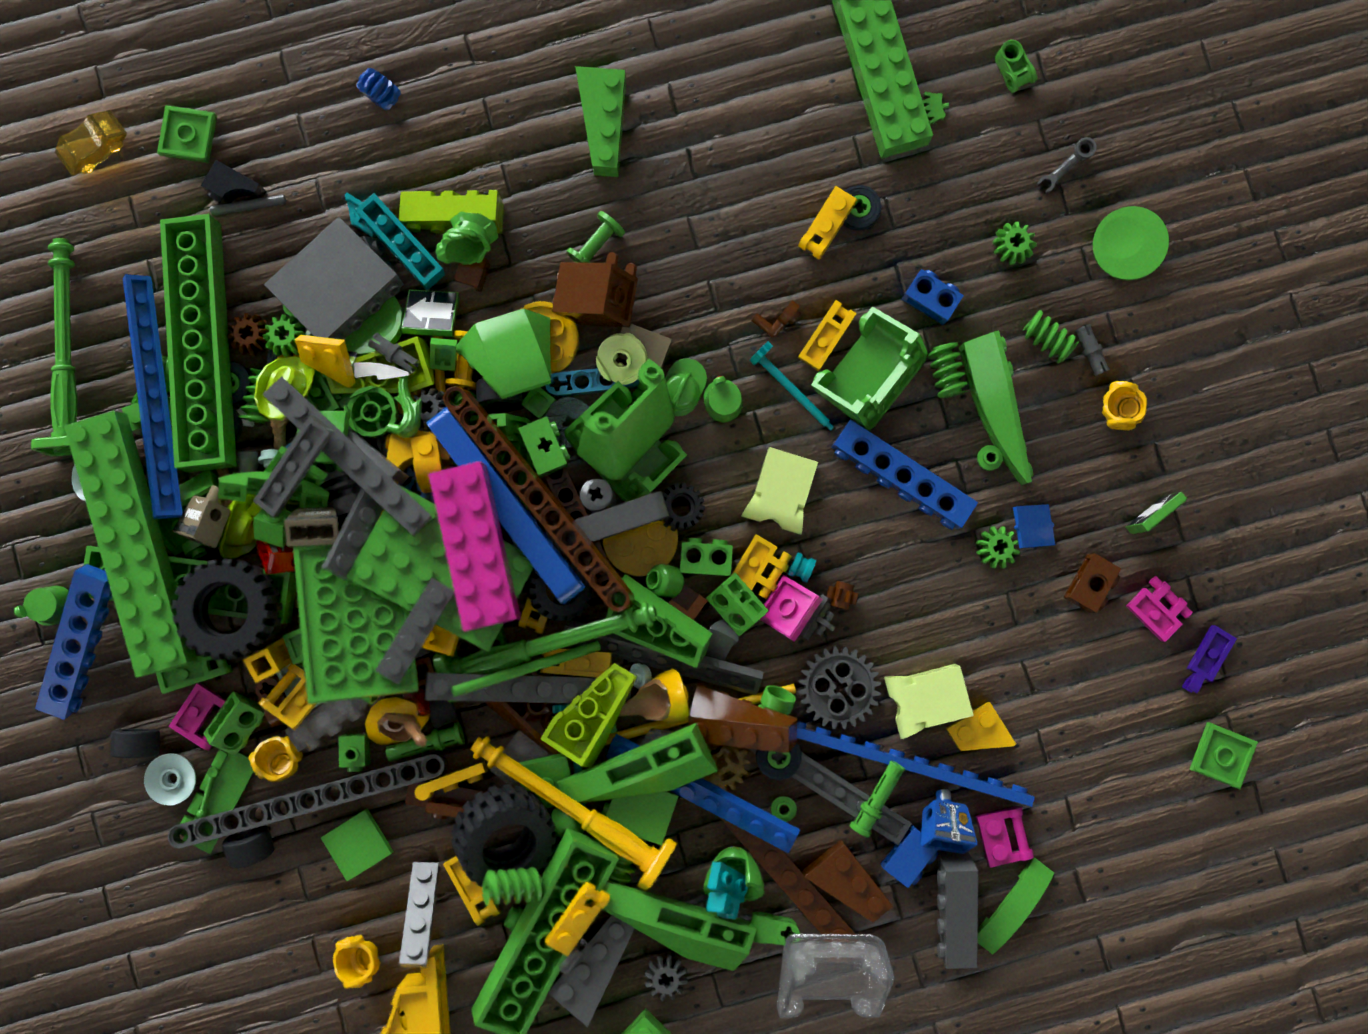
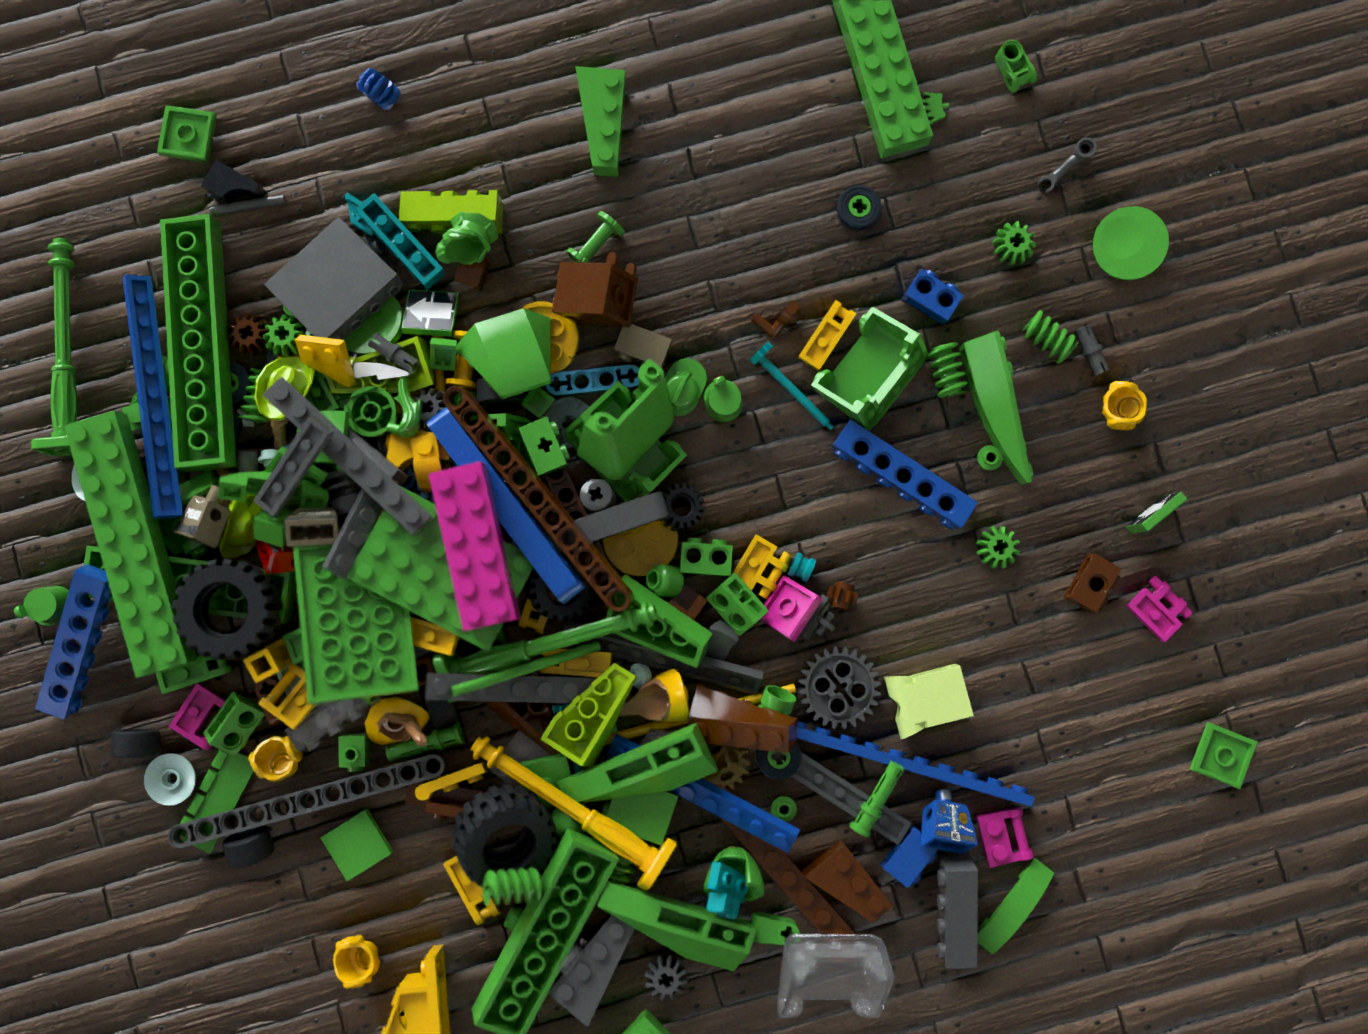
(90, 142): clear yellow brick -> none
(212, 772): bright green hinge -> none
(415, 631): dark grey plate -> none
(418, 698): clear red arm -> none
(419, 915): plate -> none
(576, 918): yellow plate -> none
(608, 353): yellowish green plate -> none
(782, 490): yellowish green piece -> none
(828, 222): yellow plate -> none
(980, 731): yellow wing -> none
(1034, 526): blue piece -> none
(1208, 658): dark purple plate -> none

